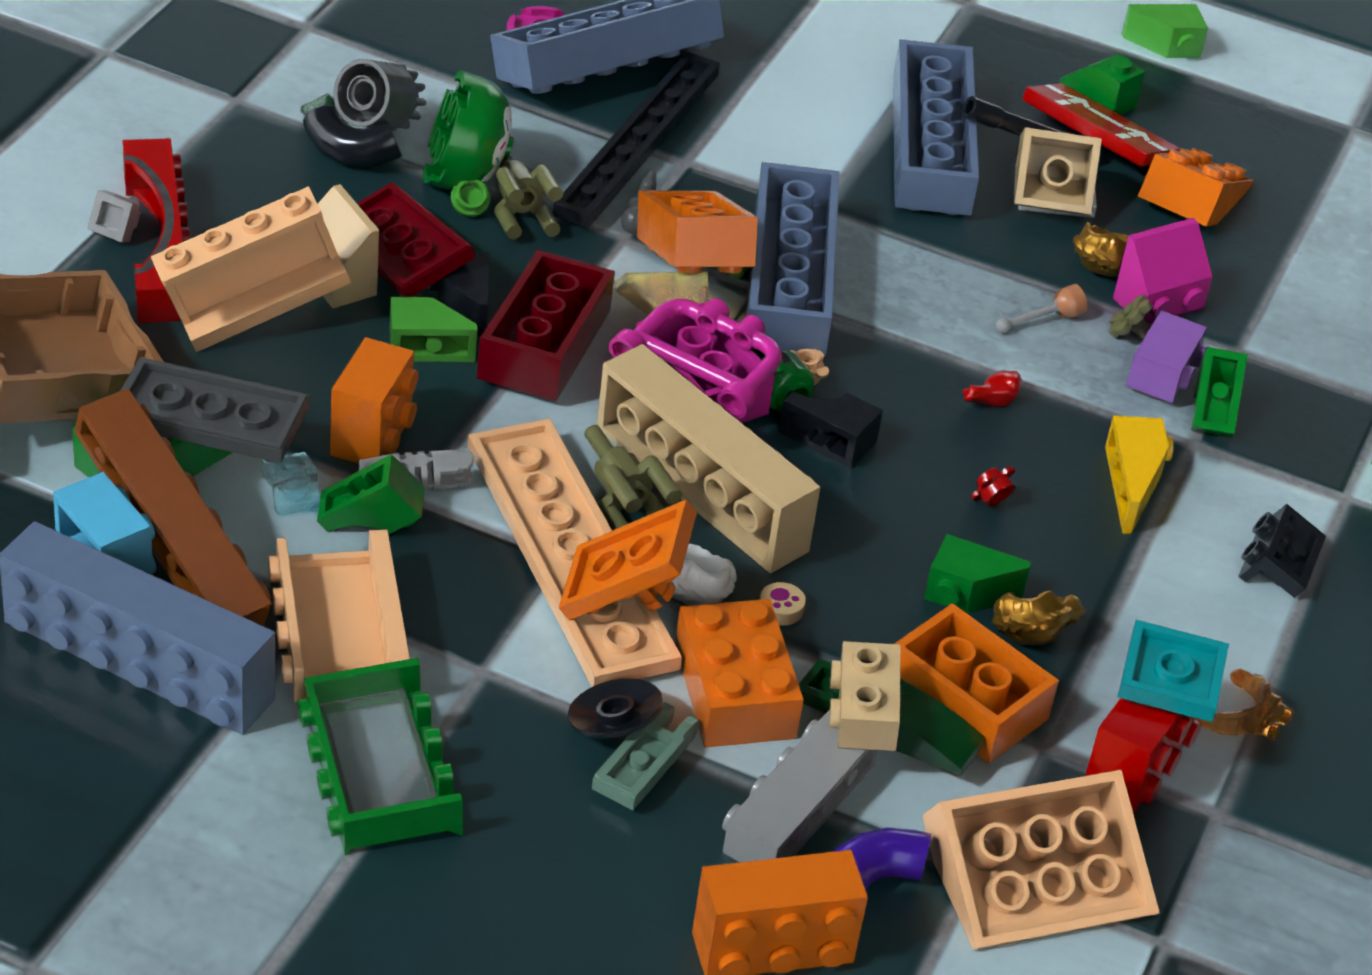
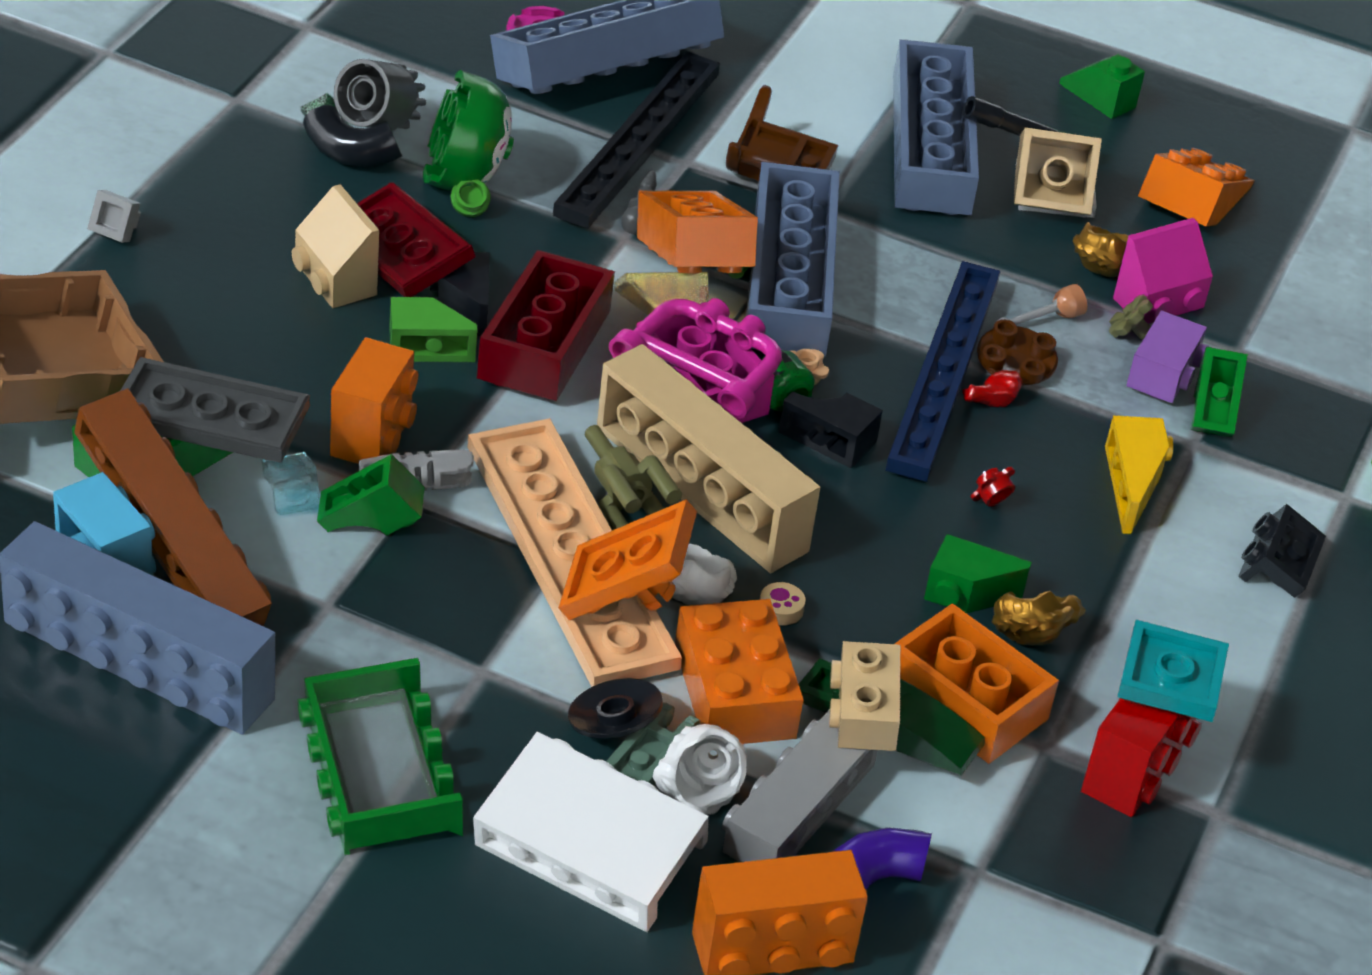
(156, 180): red arch -> none
(251, 269): light nougat panel -> none
(336, 610): light nougat panel -> none
(523, 193): olive plant -> none
(589, 829): none -> white panel
(698, 777): none -> white hair
(775, 144): none -> reddish brown piece
(943, 372): none -> dark blue plate
(1018, 350): none -> reddish brown dish
(1041, 859): light nougat slope -> none
(1097, 121): red tile -> none
(1166, 29): bright green slope -> none
(1261, 719): clear orange helmet -> none

